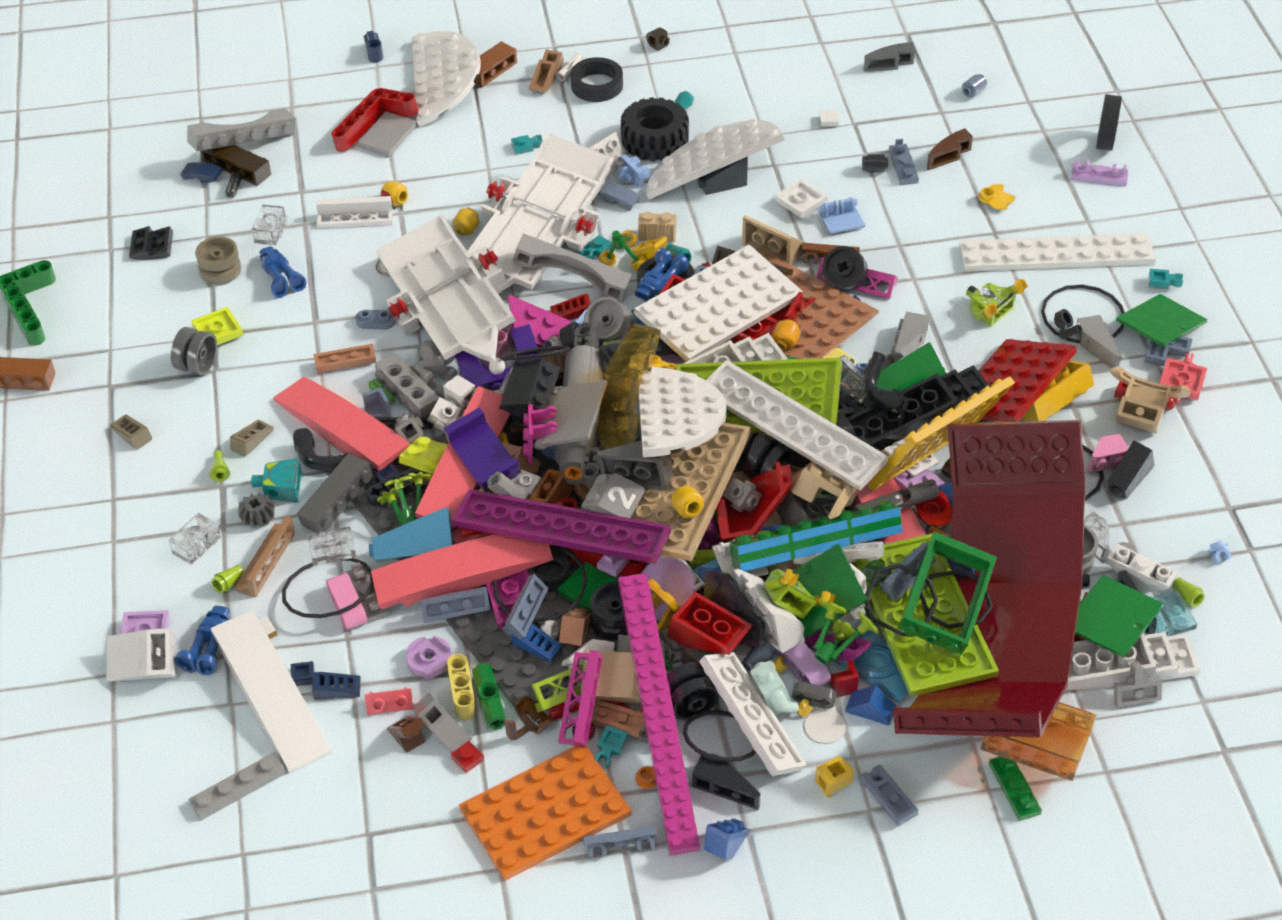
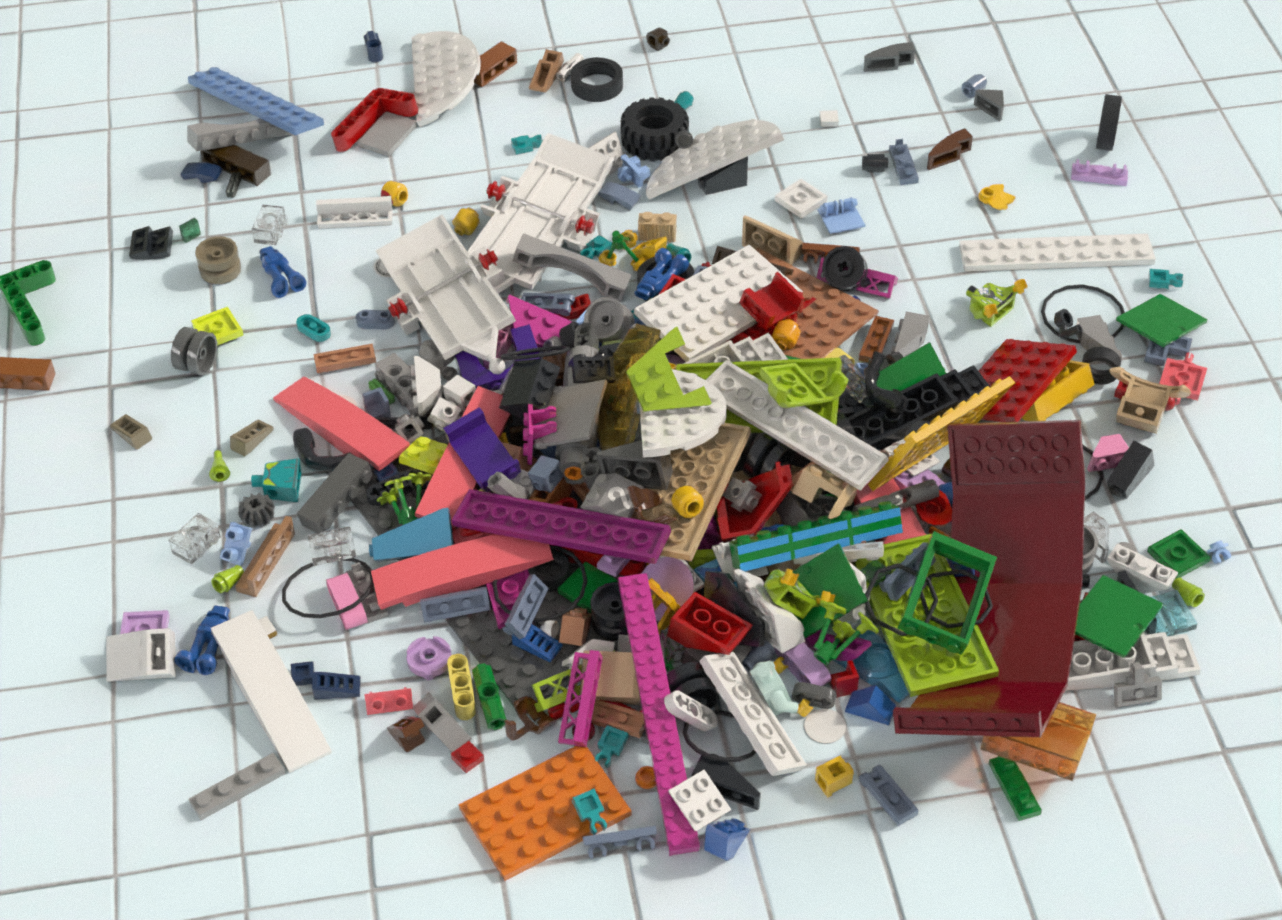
(190, 230): none -> clear green tile
(236, 543): none -> light blue hips
(256, 101): none -> medium blue plate
(313, 327): none -> teal plate
(426, 385): none -> white slope
(545, 474): none -> sand blue brick
(551, 301): none -> sand blue plate
(588, 808): none -> teal plate
(592, 368): none -> black bracket
(647, 499): none -> reddish brown helmet
(656, 383): none -> lime wing
(683, 139): none -> dark grey plate
(690, 711): none -> white beam
(699, 800): none -> white hinge
(772, 302): none -> red panel
(793, 387): none -> lime piece
(876, 337): none -> dark orange plate
(990, 102): none -> dark grey slope
(1102, 354): none -> black tyre
(1179, 553): none -> green tile

